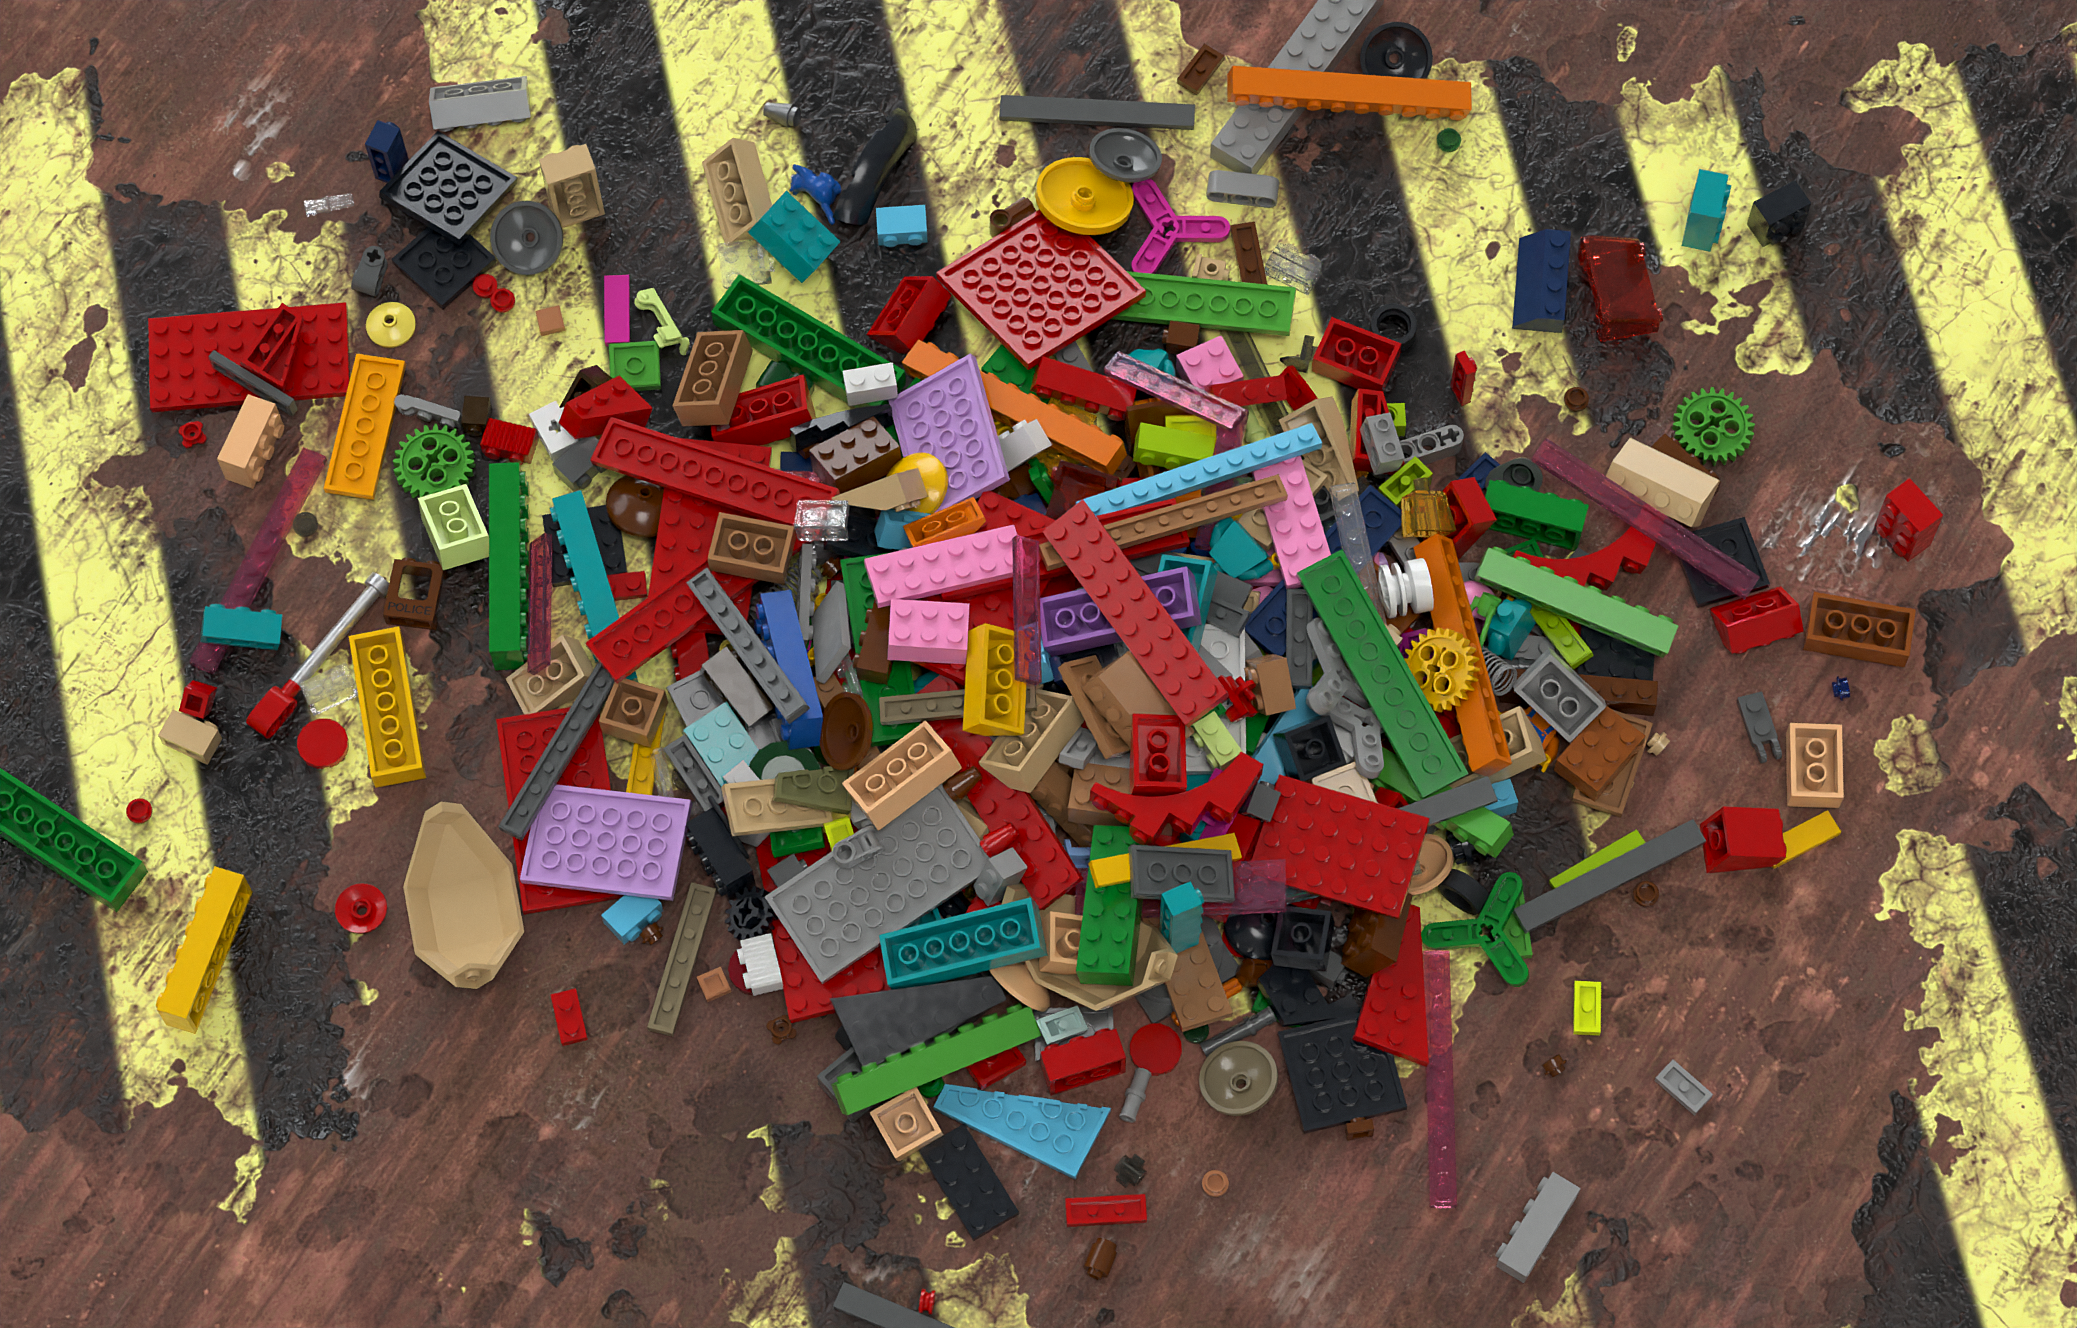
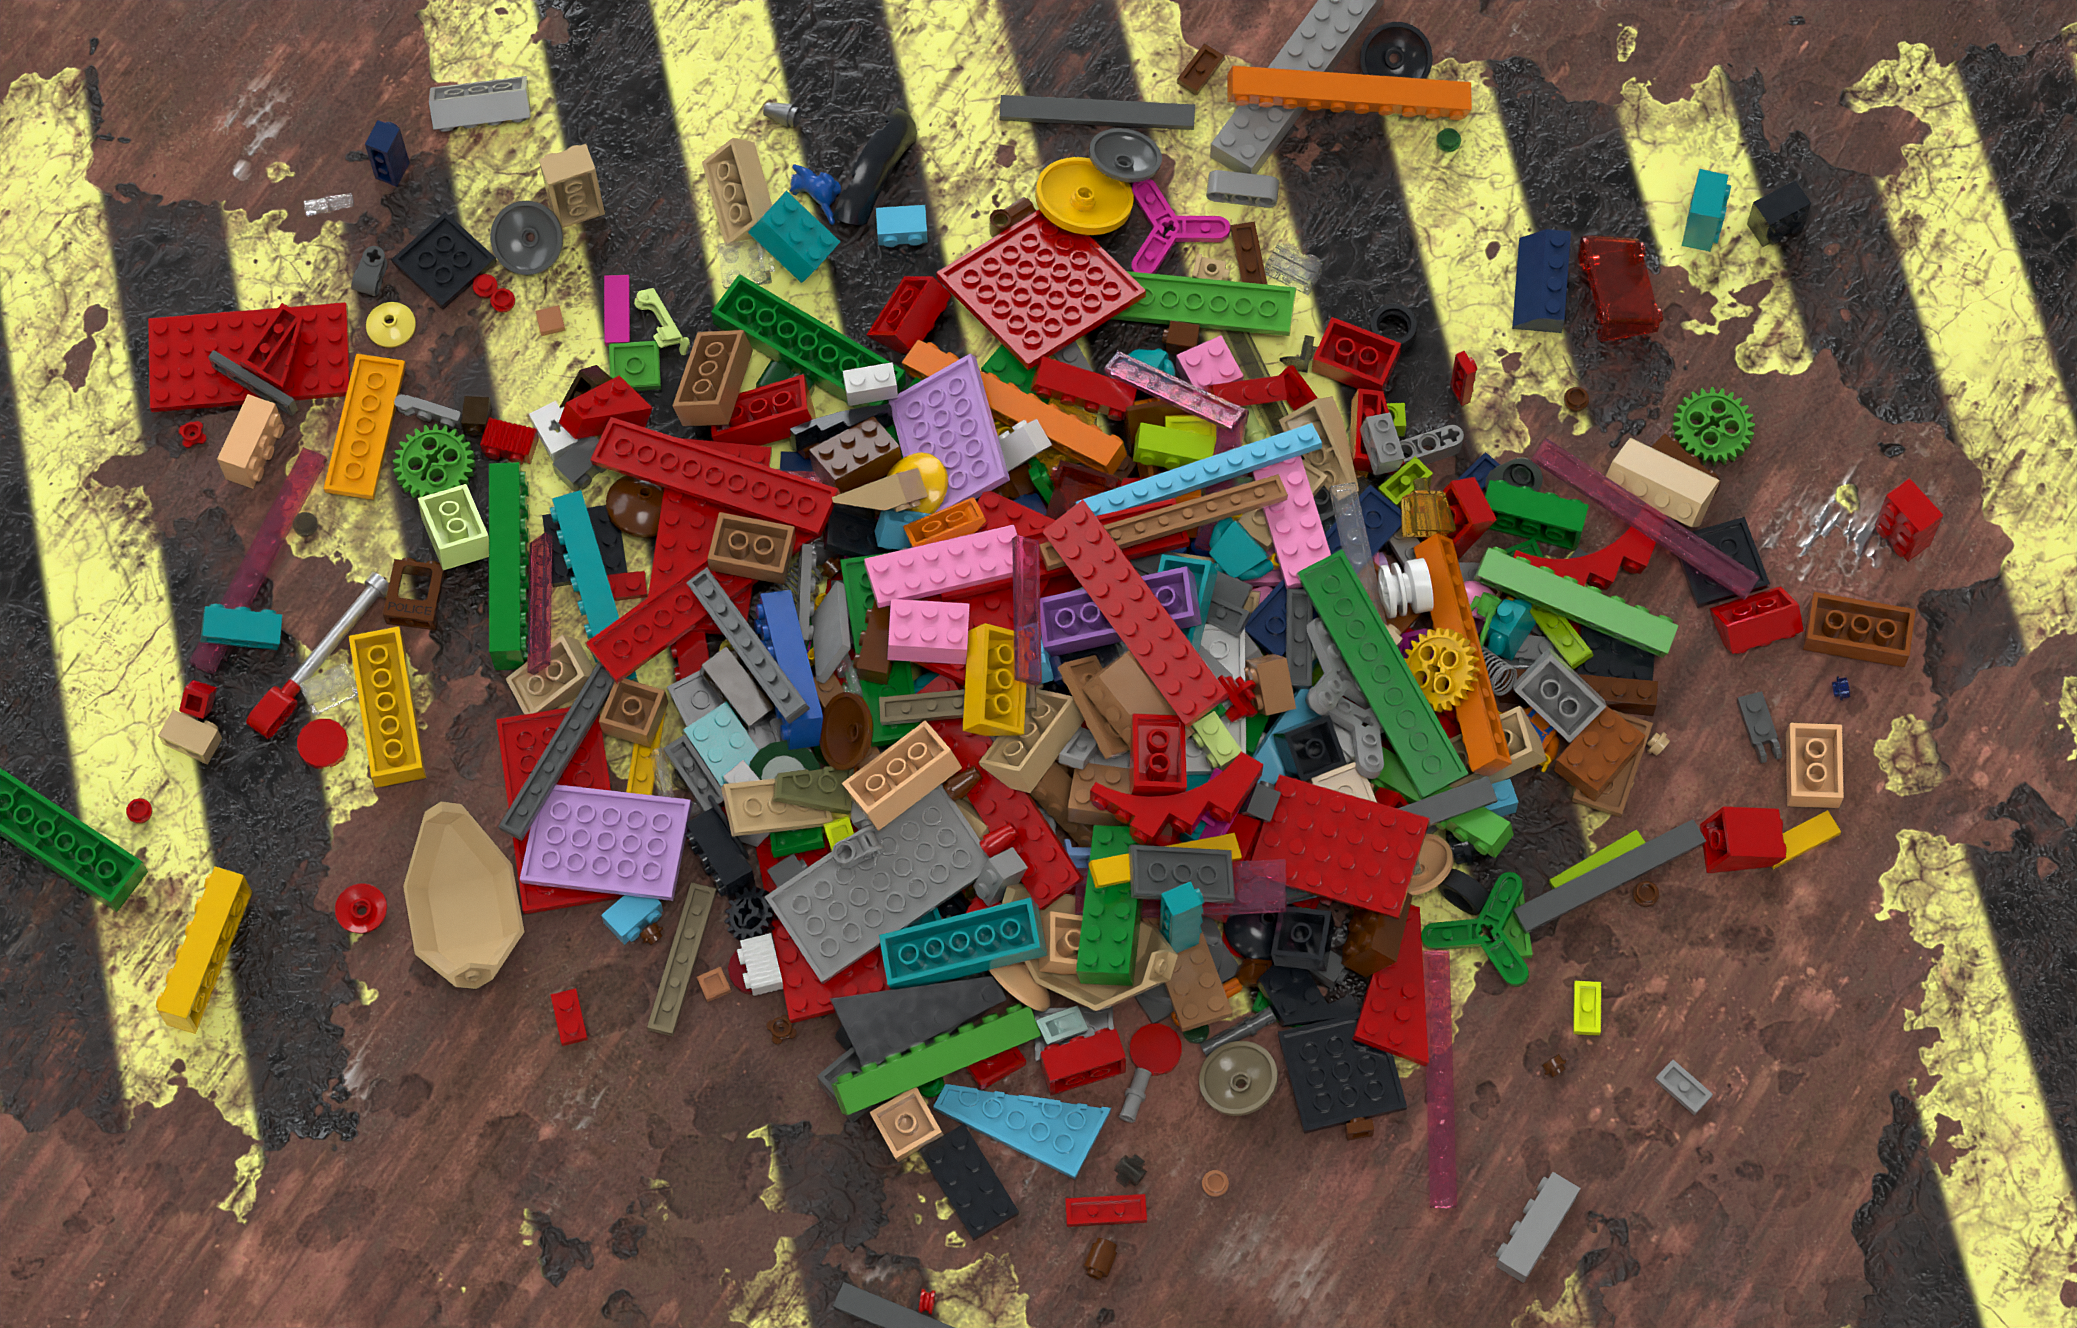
(448, 187): plate -> none
(821, 520): clear bracket -> none

